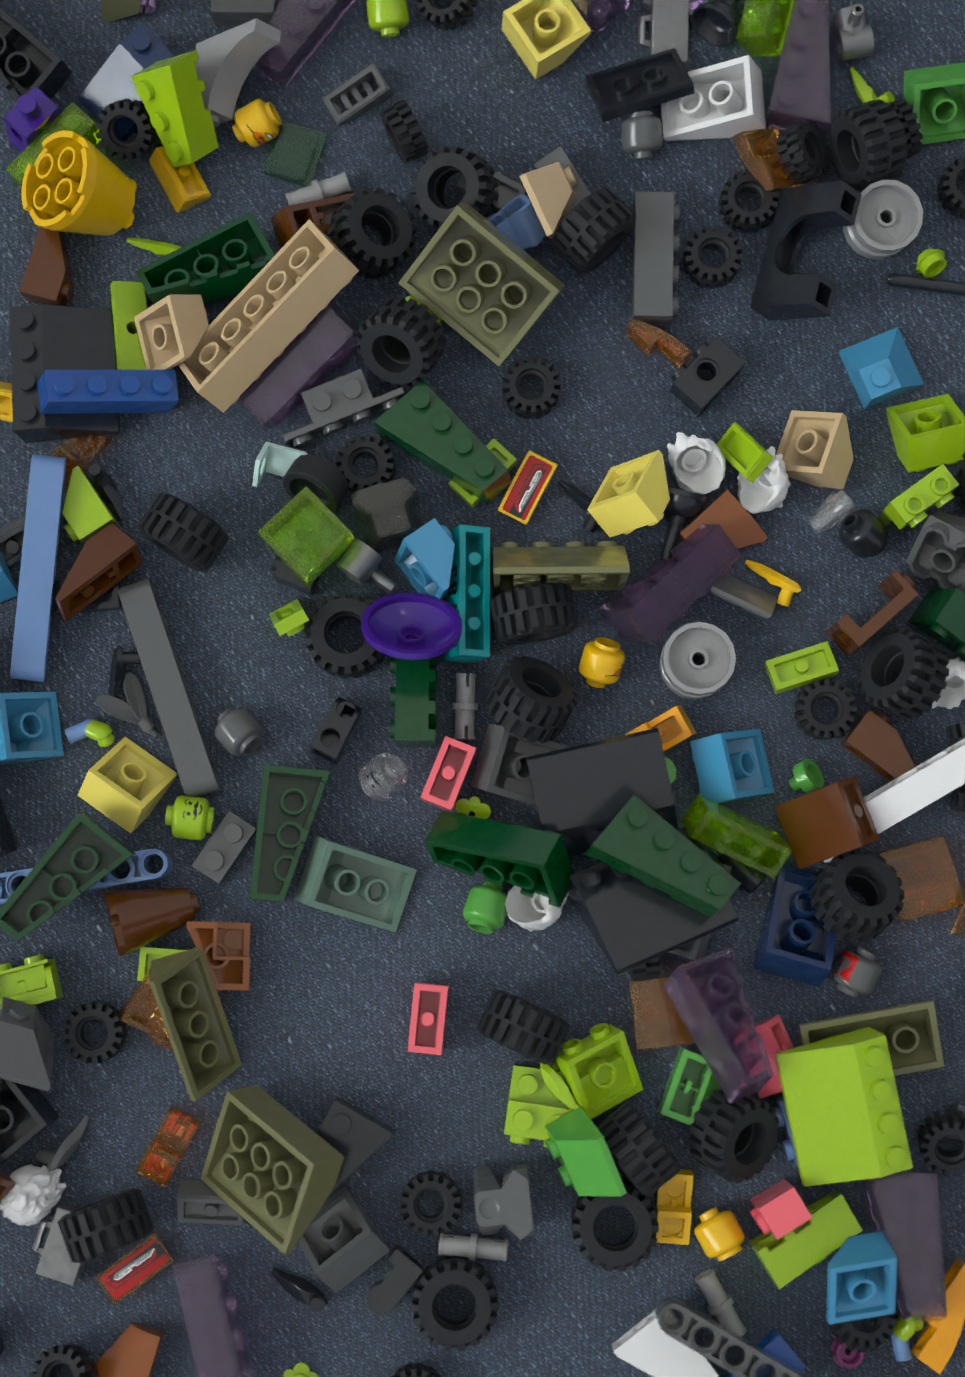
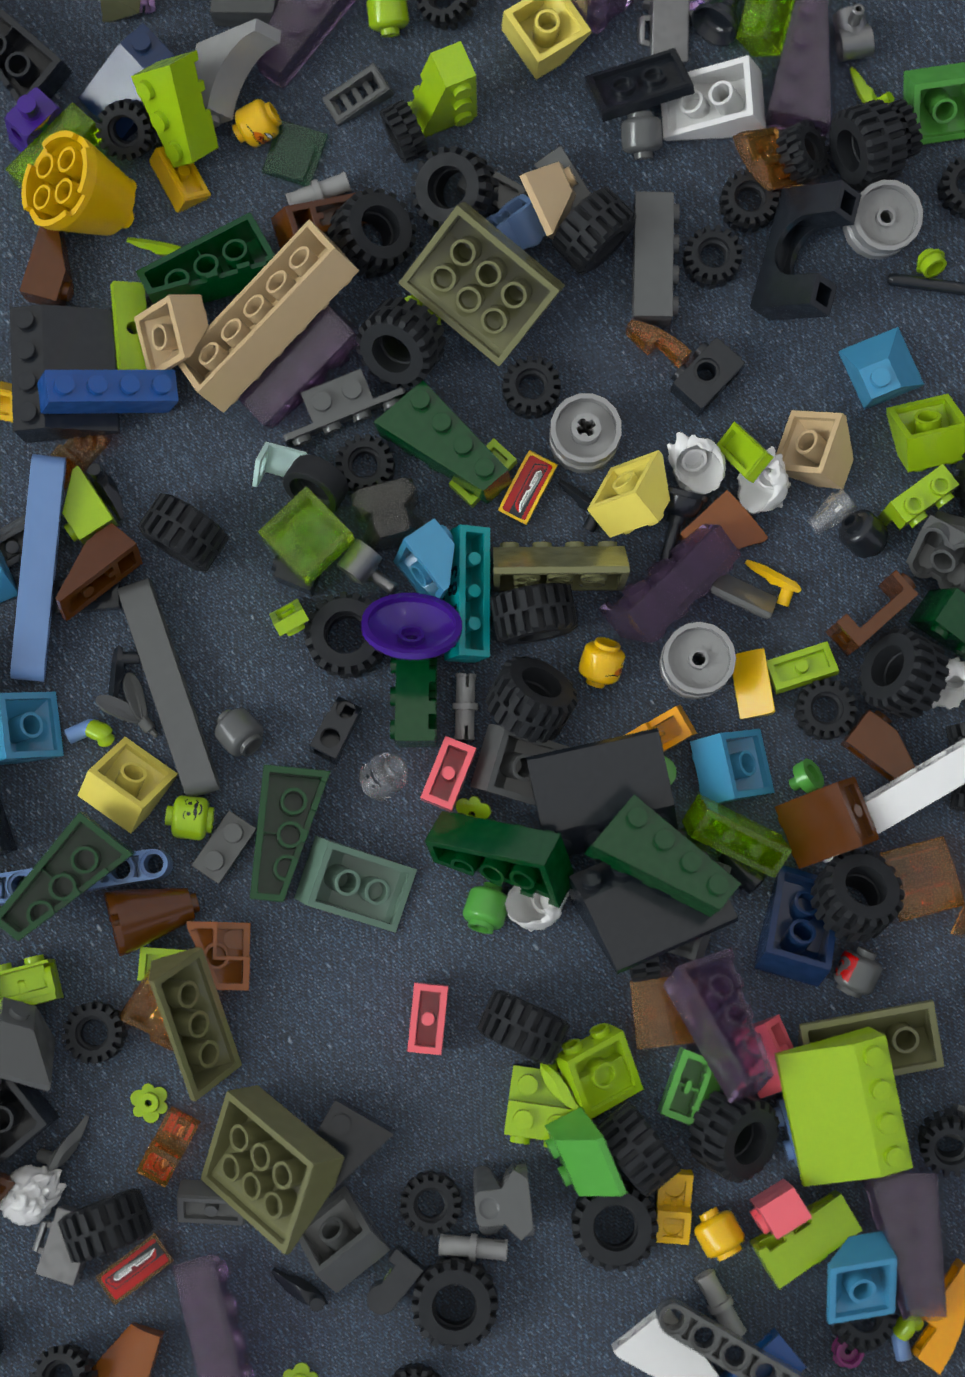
(156, 1096): none -> lime plant
(446, 91): none -> lime wedge
(585, 414): none -> light grey wheel
(752, 685): none -> yellow slope

